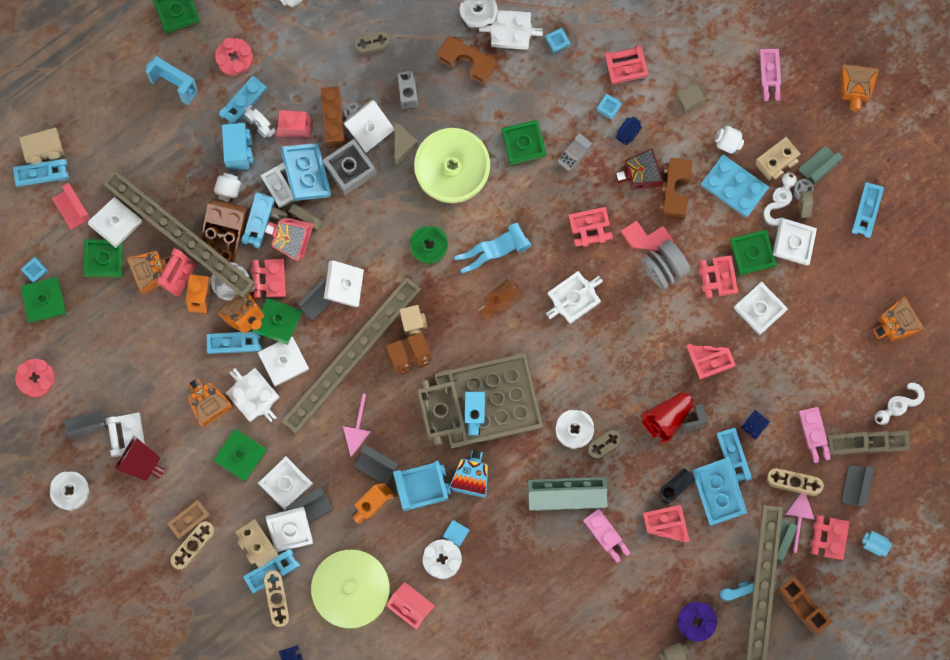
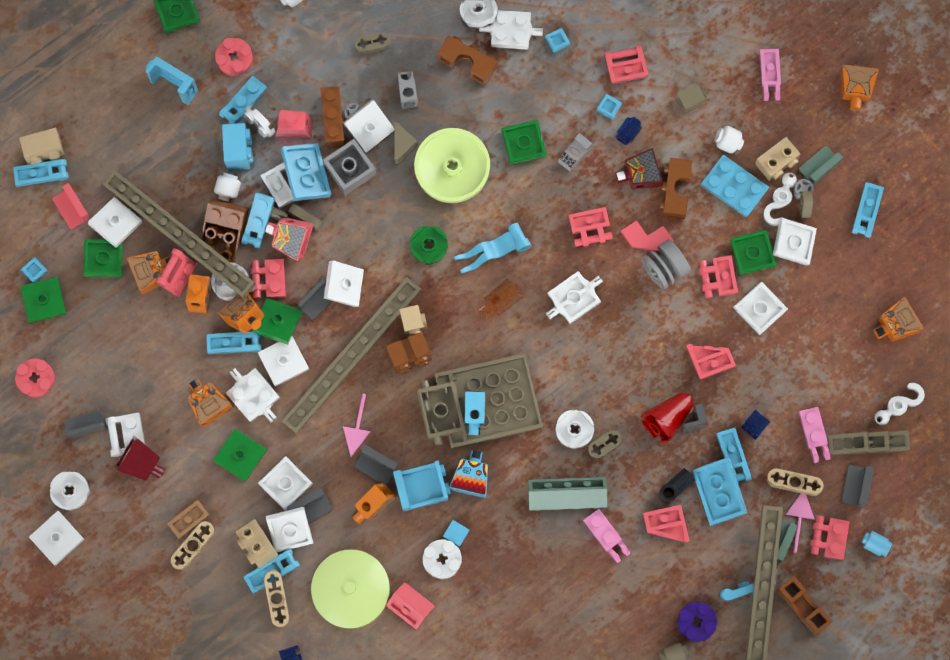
(56, 538): none -> white plate

